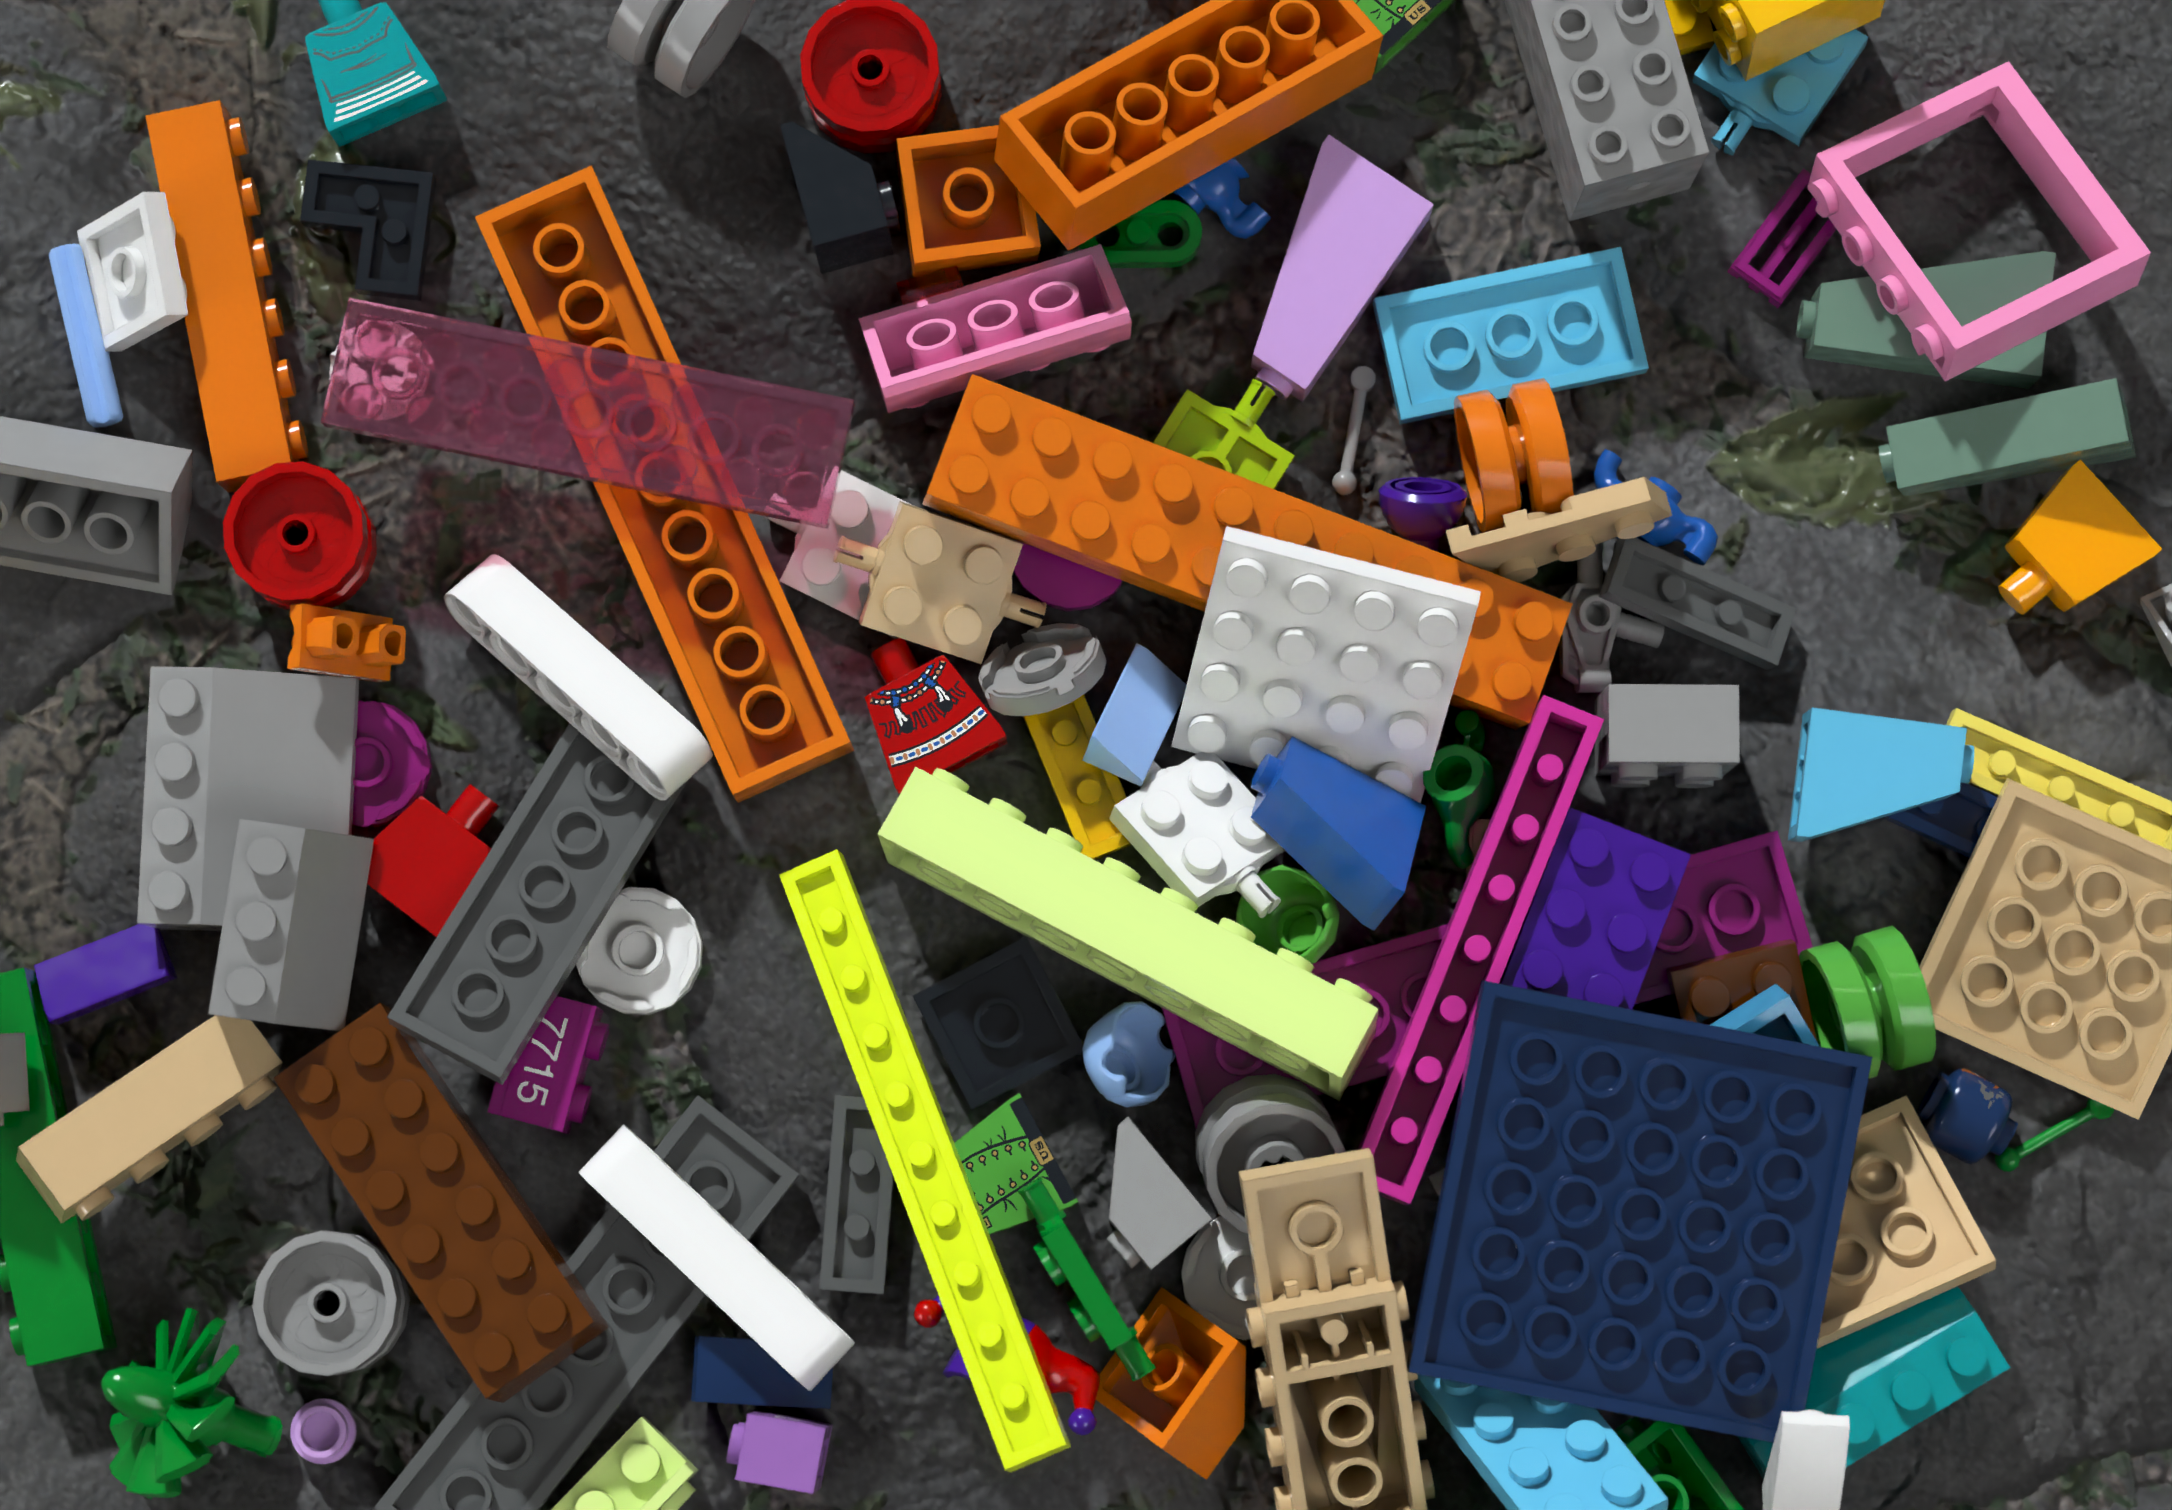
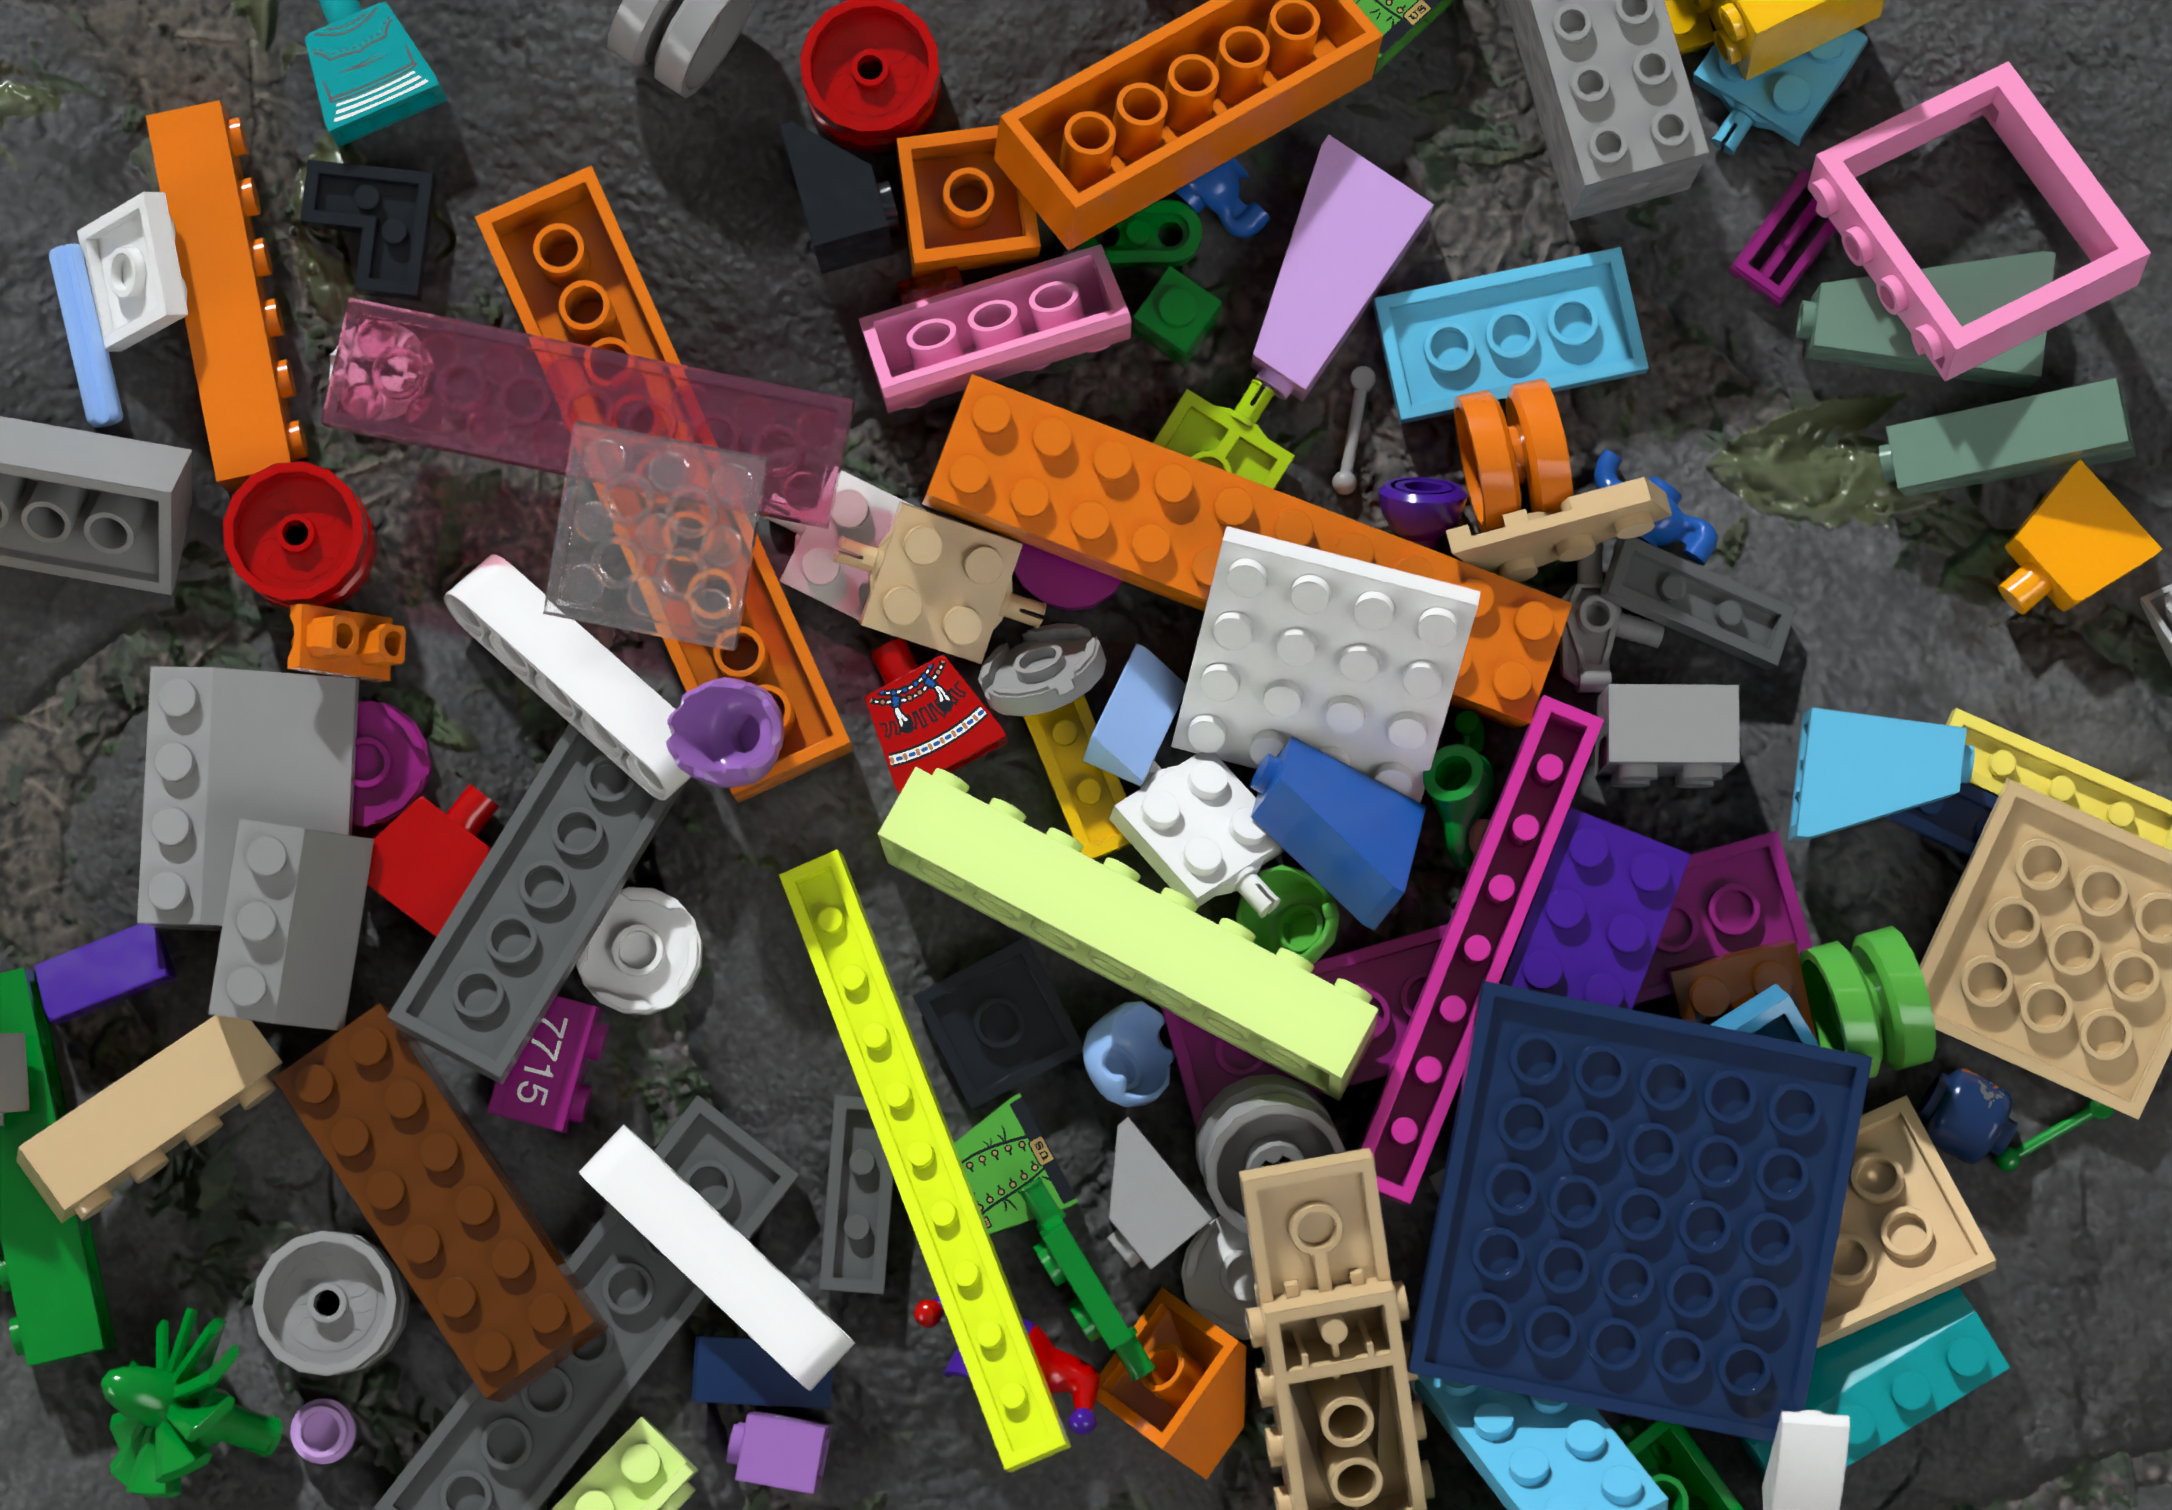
(655, 535): none -> clear plate
(726, 733): none -> medium lavender hair
(1177, 316): none -> green brick

